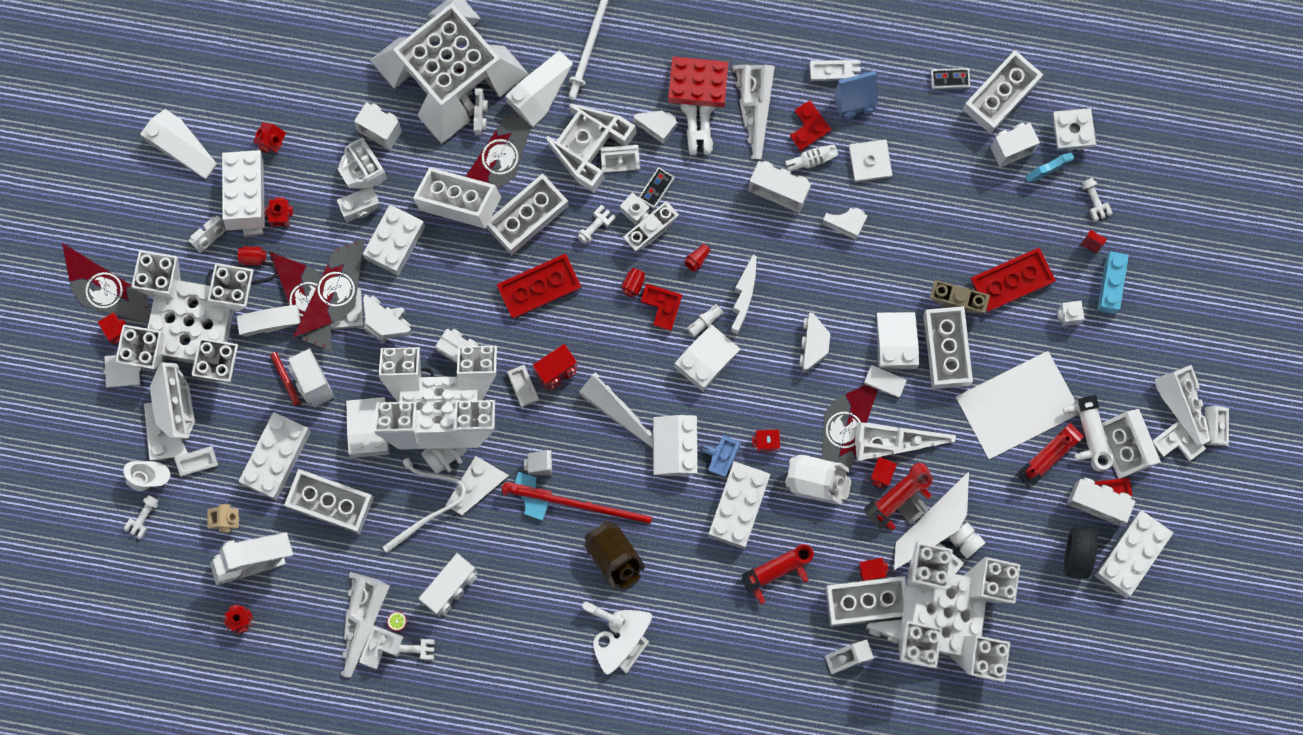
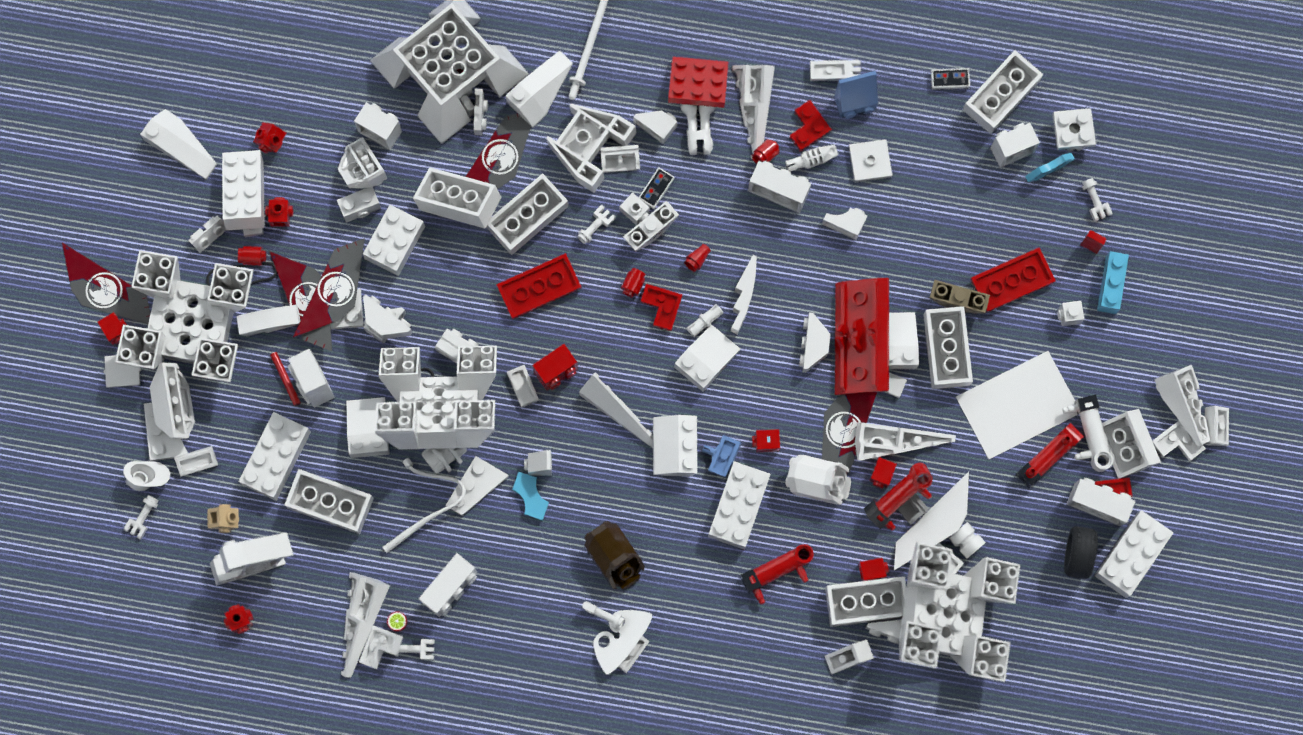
(545, 495): red bar -> none
(766, 151): none -> red brick
(862, 336): none -> red hinge

